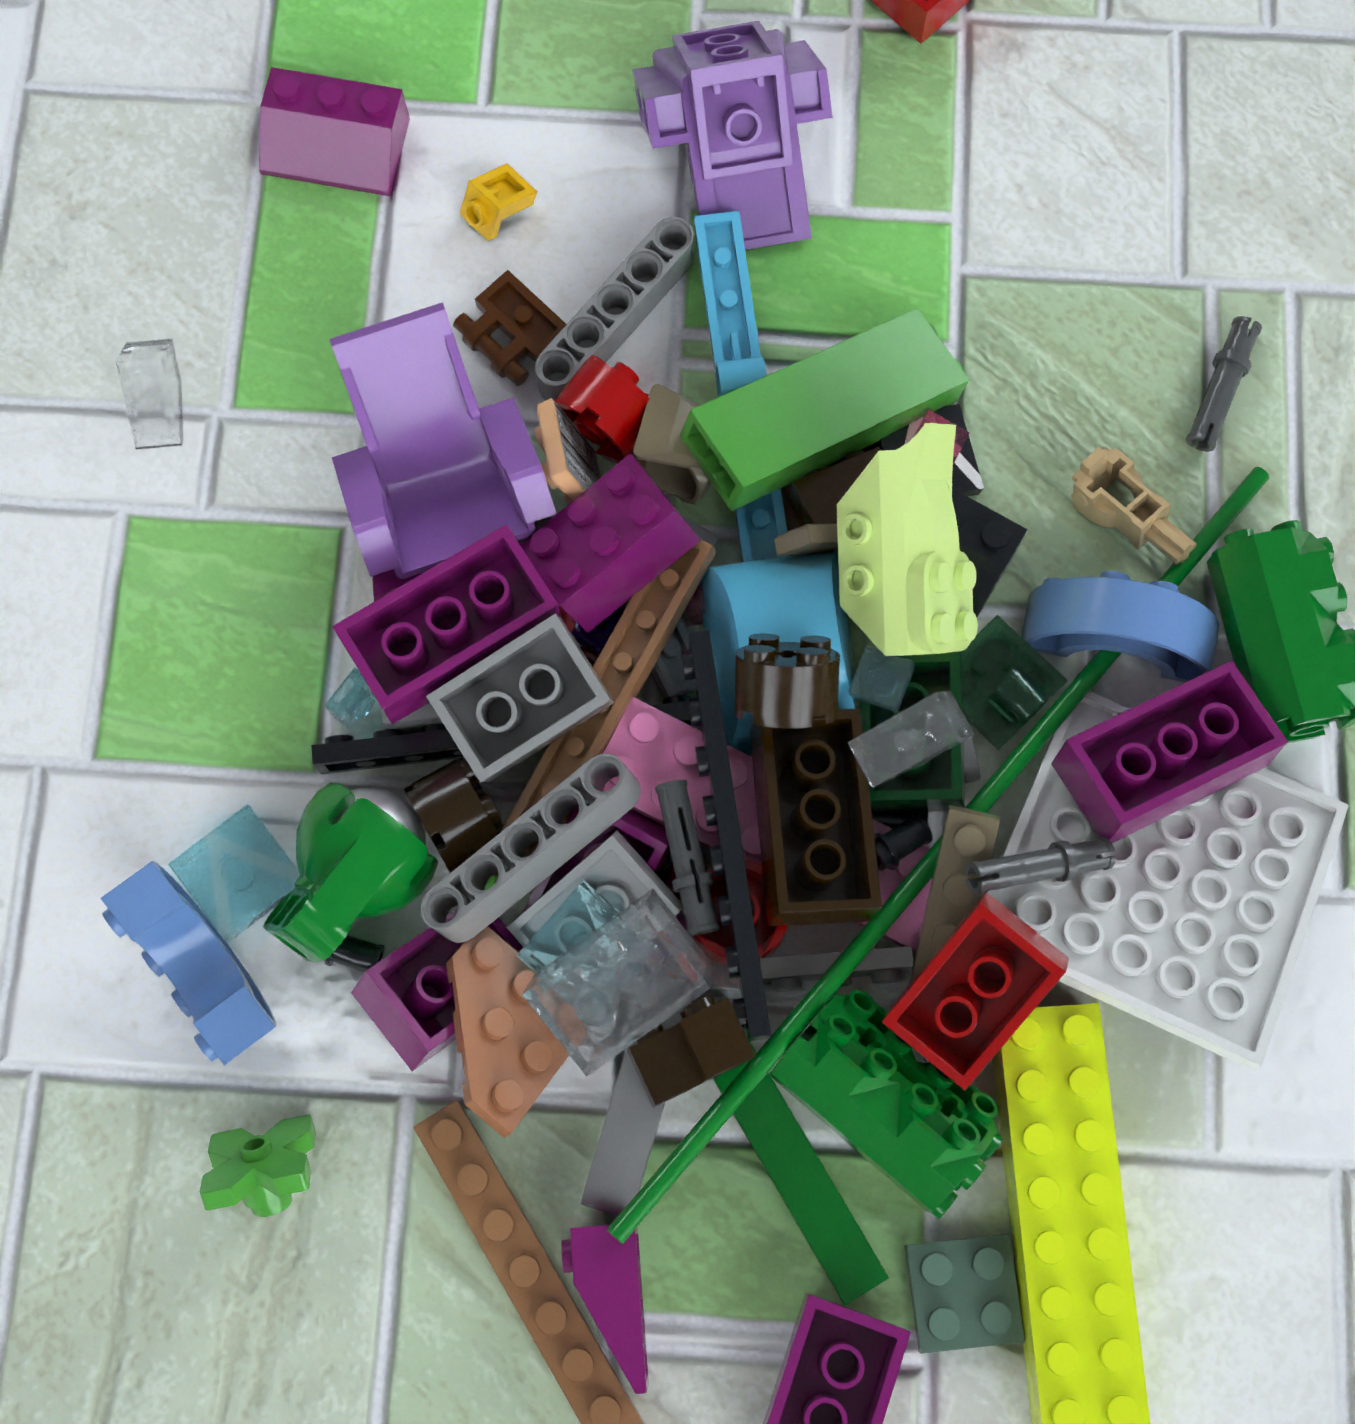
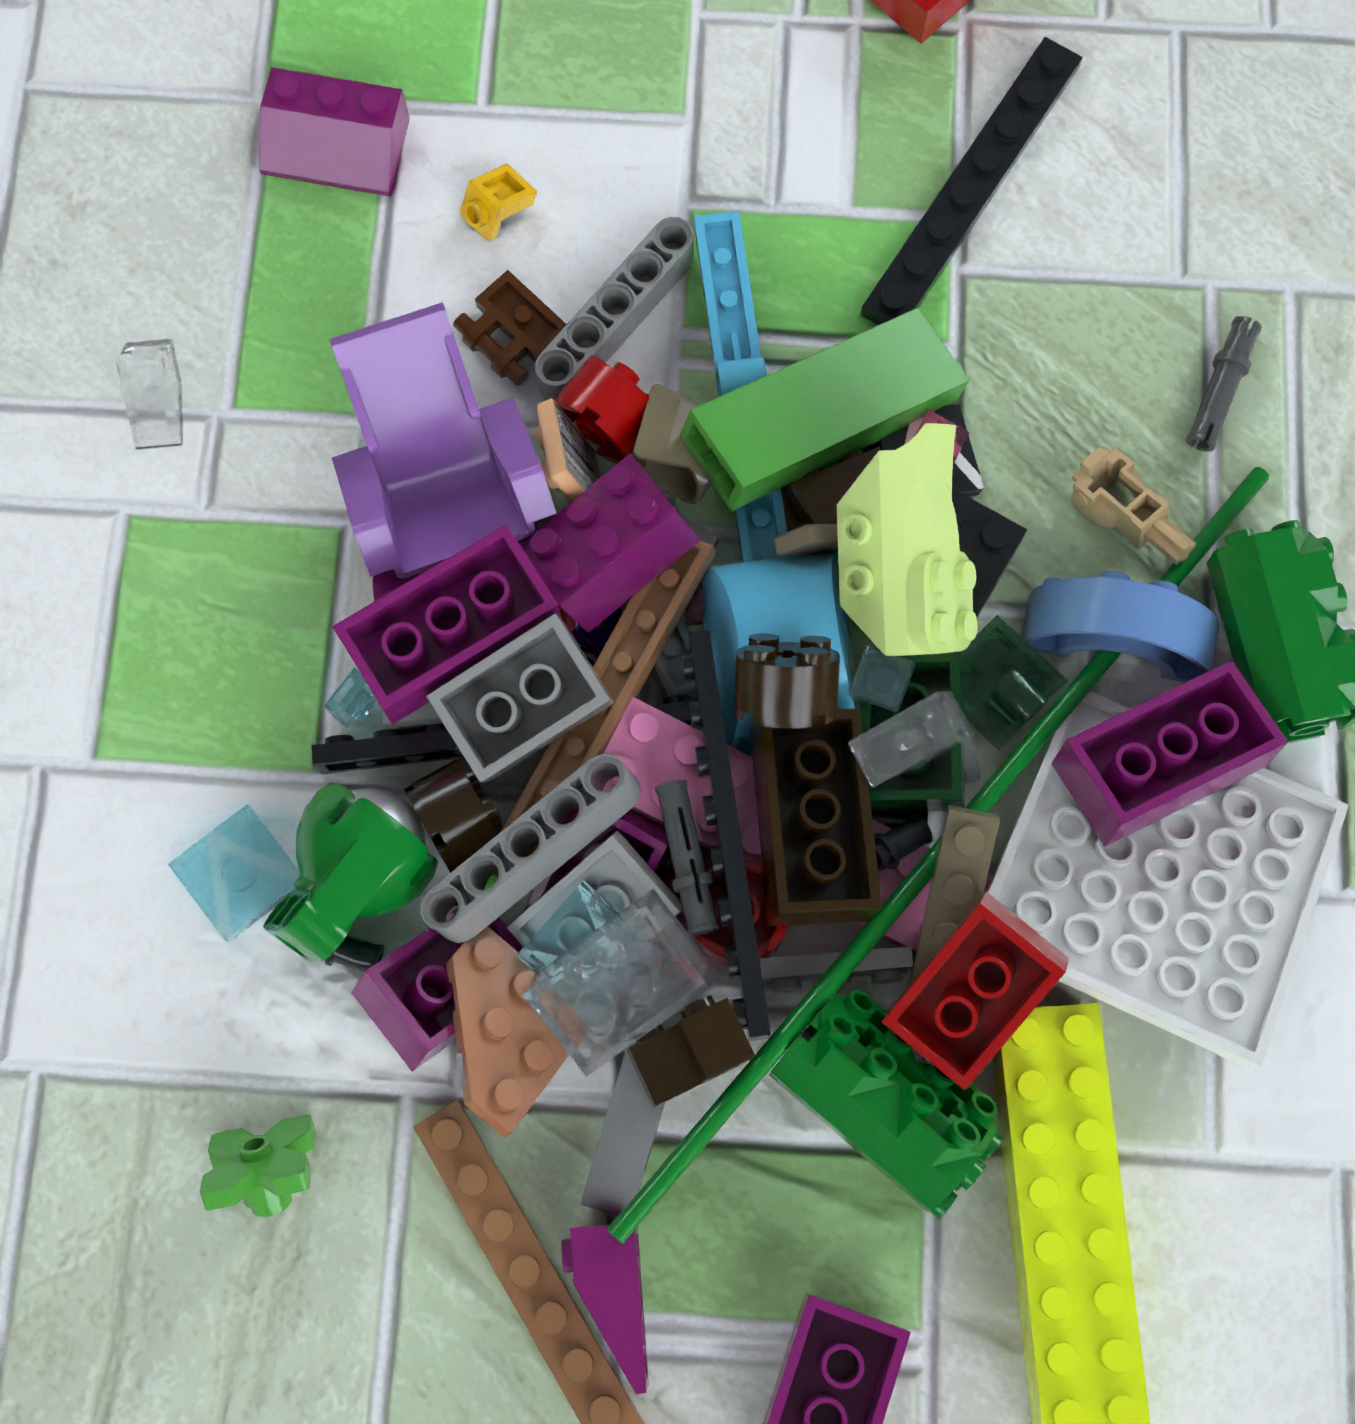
(194, 957): medium blue brick -> none
(738, 108): medium lavender piece -> none
(806, 1189): green tile -> none
(964, 1293): sand green plate -> none
(973, 183): none -> black plate
(1059, 861): dark grey pin -> none

